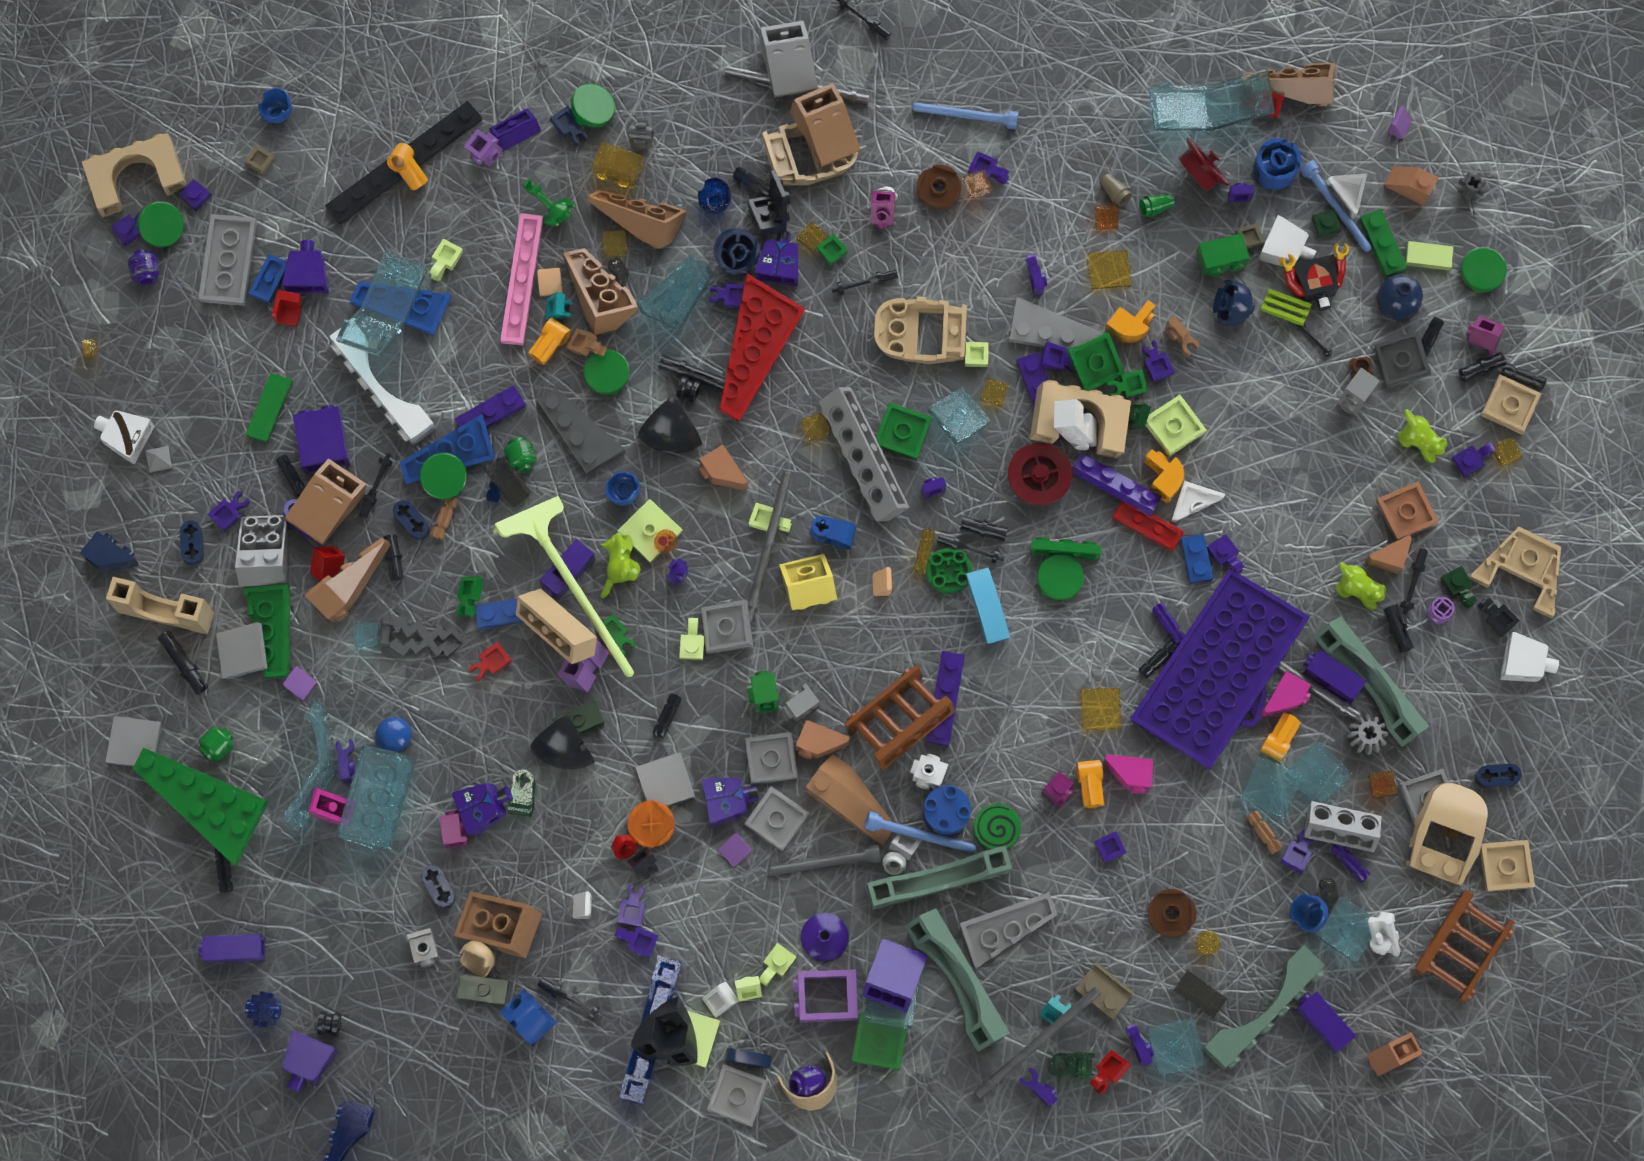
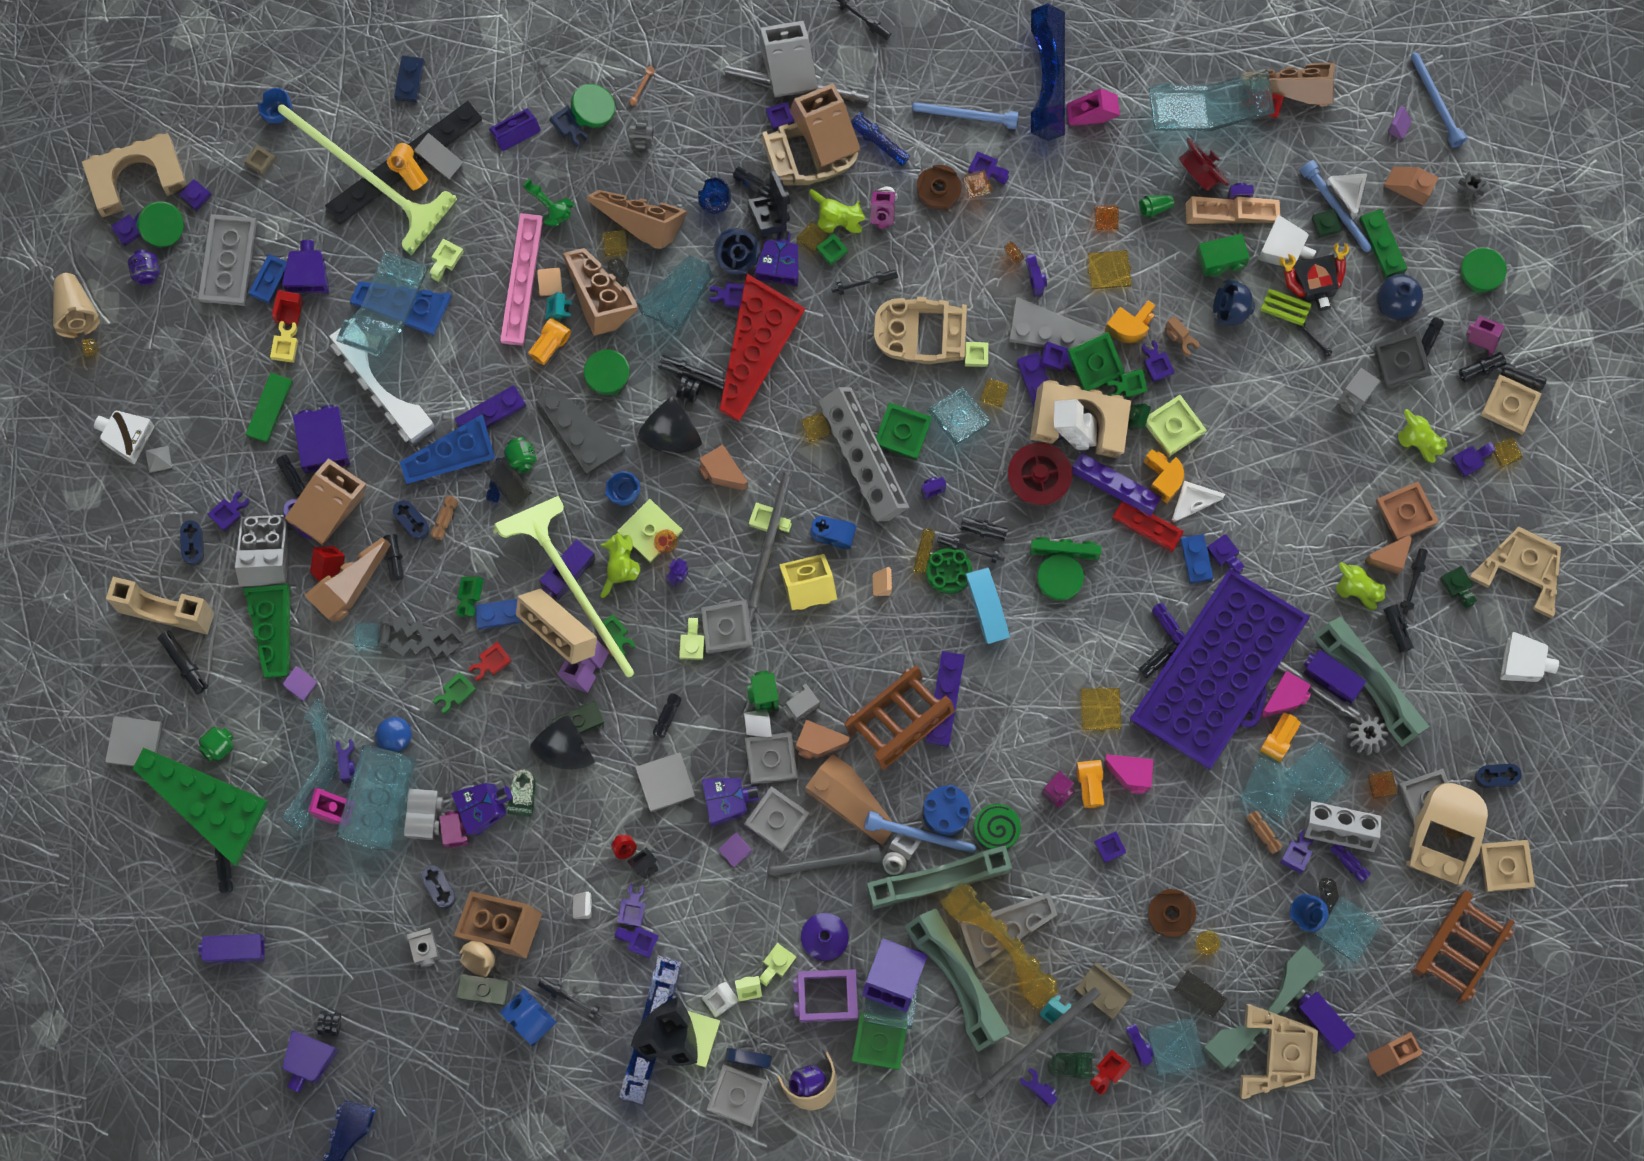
(72, 308): none -> tan cone
(106, 555): dark blue slope -> none
(241, 651): light grey tile -> none
(269, 1015): clear blue brick -> none
(285, 346): none -> light yellow plate
(370, 498): black piece -> none
(409, 79): none -> dark blue plate
(421, 216): none -> yellowish green piece
(422, 814): none -> light grey brick
(438, 156): none -> light grey tile
(443, 475): green tile -> none
(456, 690): none -> green plate
(483, 148): medium lavender brick -> none
(585, 341): medium nougat plate -> none
(618, 165): clear yellow brick -> none
(649, 72): none -> nougat hinge
(651, 823): orange tile -> none
(758, 723): none -> white slope
(779, 115): none -> dark purple plate
(837, 214): none -> lime animal
(872, 133): none -> clear blue pin
(927, 780): white brick -> none
(1013, 252): none -> clear orange tile
(1032, 982): none -> clear yellow arch
(1049, 34): none -> clear blue arch
(1093, 108): none -> dark pink slope
(1117, 191): dark tan cone -> none
(1240, 210): none -> light nougat slope
(1252, 236): dark tan tile -> none
(1277, 164): blue brick -> none
(1289, 1056): none -> tan wing
(1364, 362): reddish brown plate -> none
(1383, 934): white hips -> none
(1429, 255): yellowish green tile -> none
(1440, 615): medium lavender wheel -> none
(1455, 136): none -> medium blue piece
(1500, 618): black plate -> none

